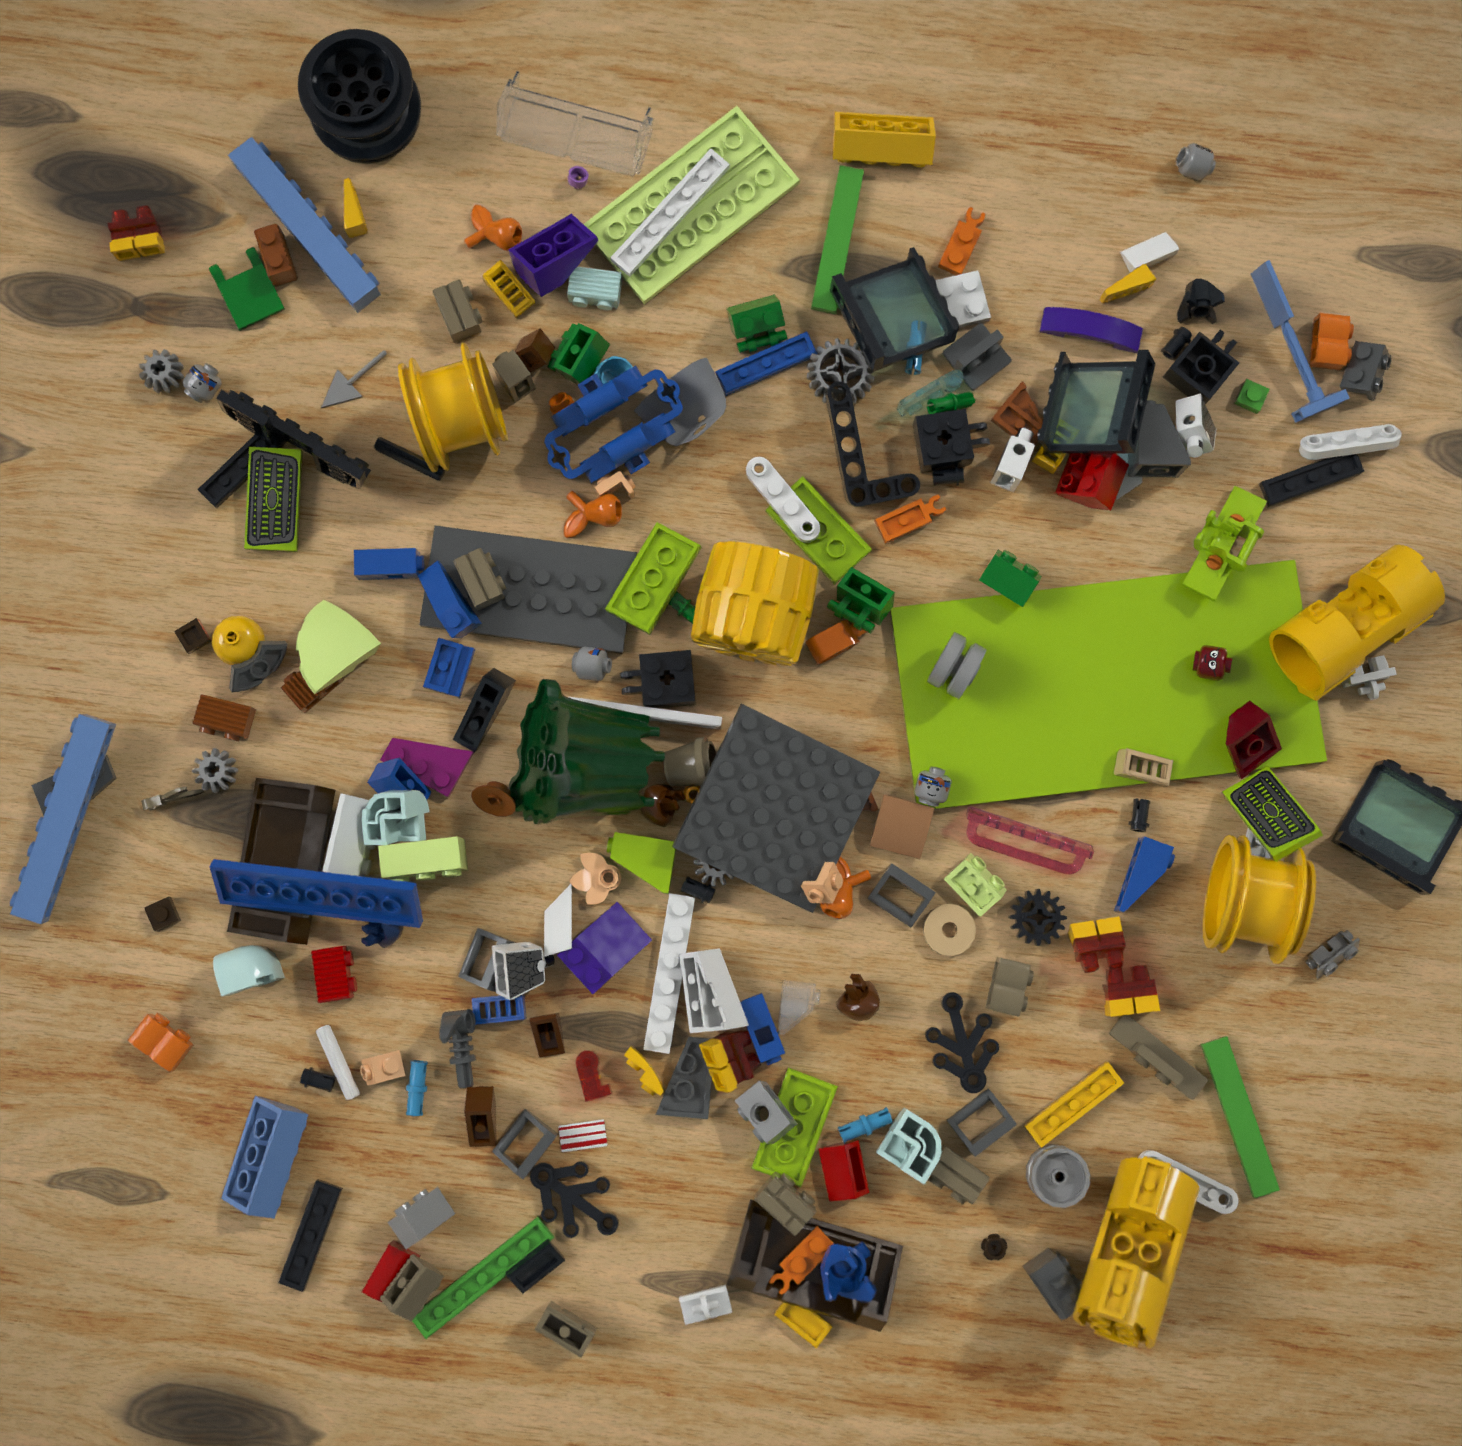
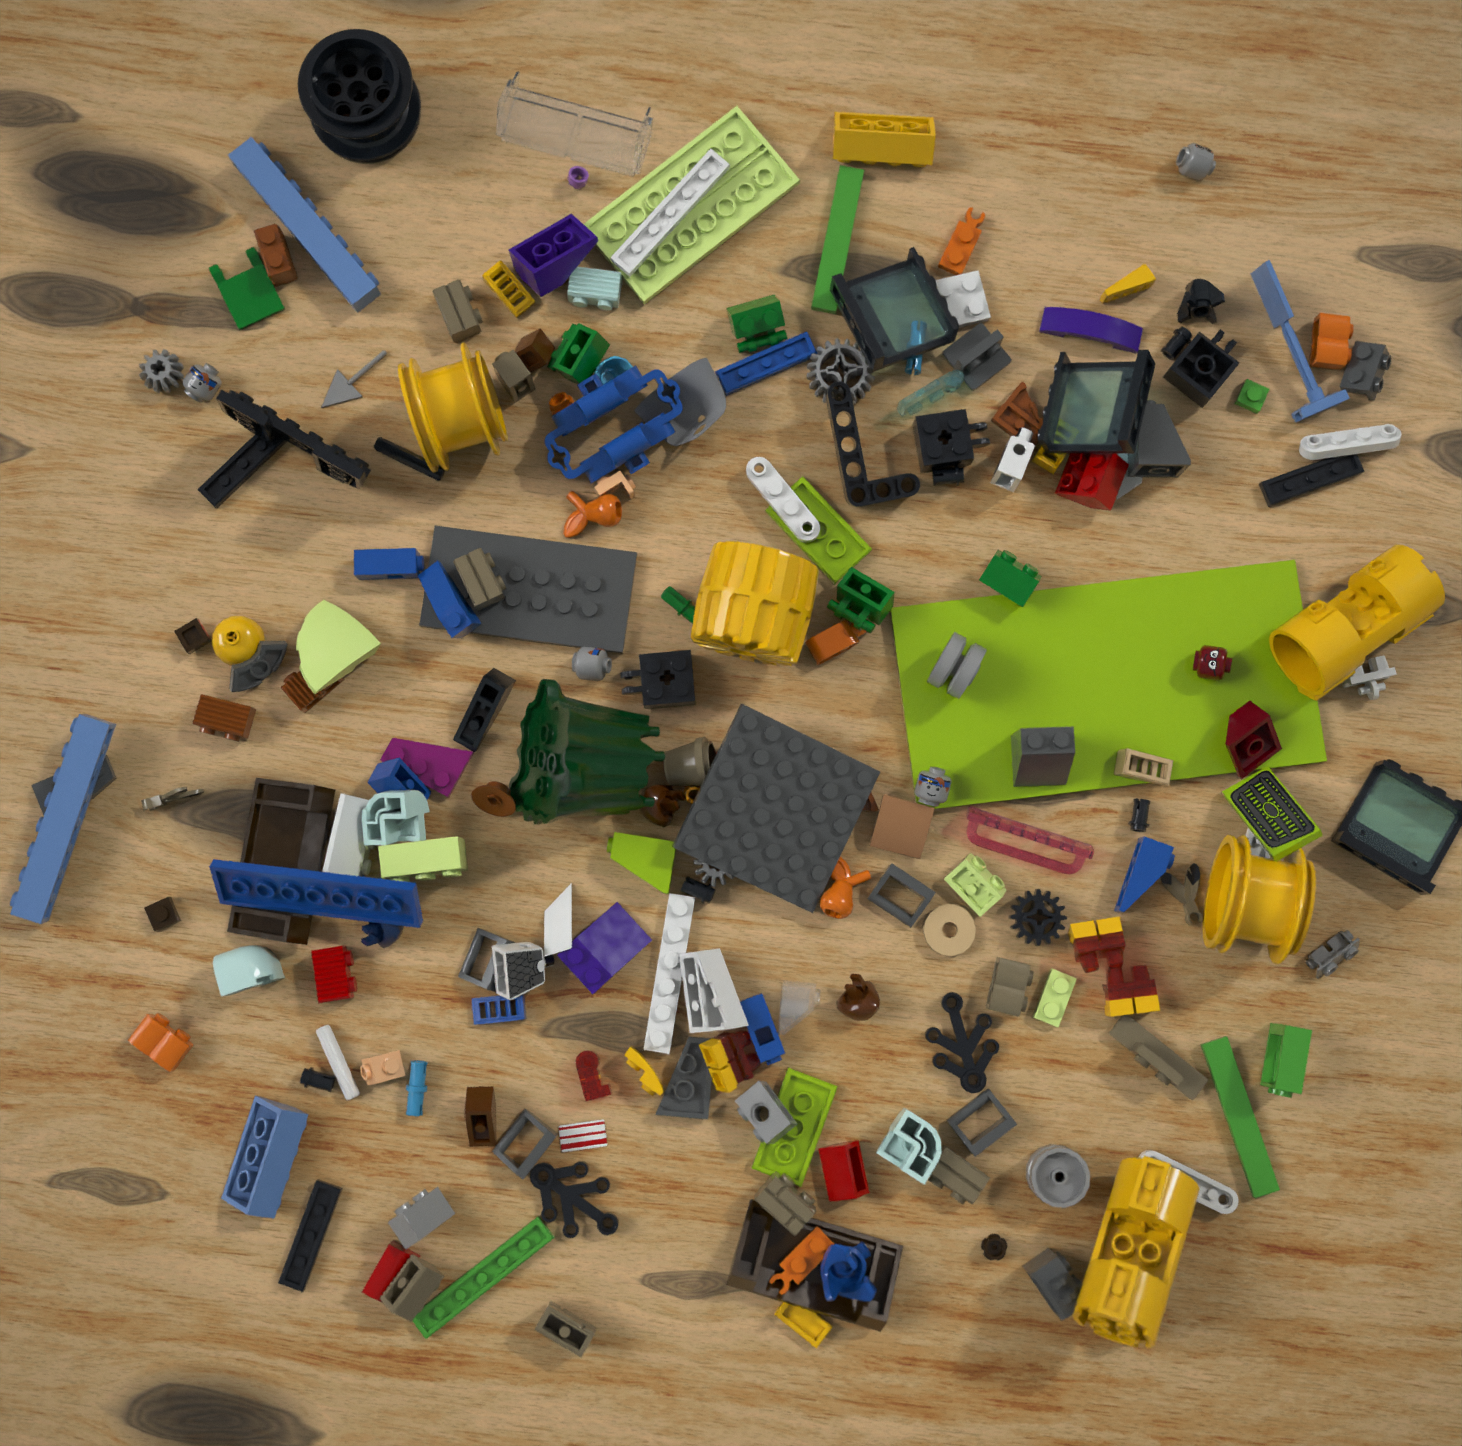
(135, 235): hips -> none
(220, 778): light grey gear -> none
(273, 499): tile -> none
(353, 216): yellow slope -> none
(449, 668): blue plate -> none
(458, 1026): dark grey piece -> none
(503, 232): orange piece -> none
(535, 1266): black tile -> none
(548, 1034): reddish brown slope -> none
(592, 878): light nougat plate -> none
(653, 578): lime tile -> none
(664, 715): white tile -> none
(705, 1304): white hips -> none
(825, 887): light nougat bracket -> none
(865, 1125): dark azure pin -> none
(907, 519): orange plate -> none
(951, 402): green axle -> none
(1042, 755): none -> dark grey slope
(1054, 997): none -> yellowish green plate
(1073, 1104): yellow plate -> none
(1150, 252): white slope -> none
(1187, 893): none -> dark tan piece
(1199, 435): white torso -> none
(1217, 538): lime piece -> none
(1285, 1059): none -> bright green window

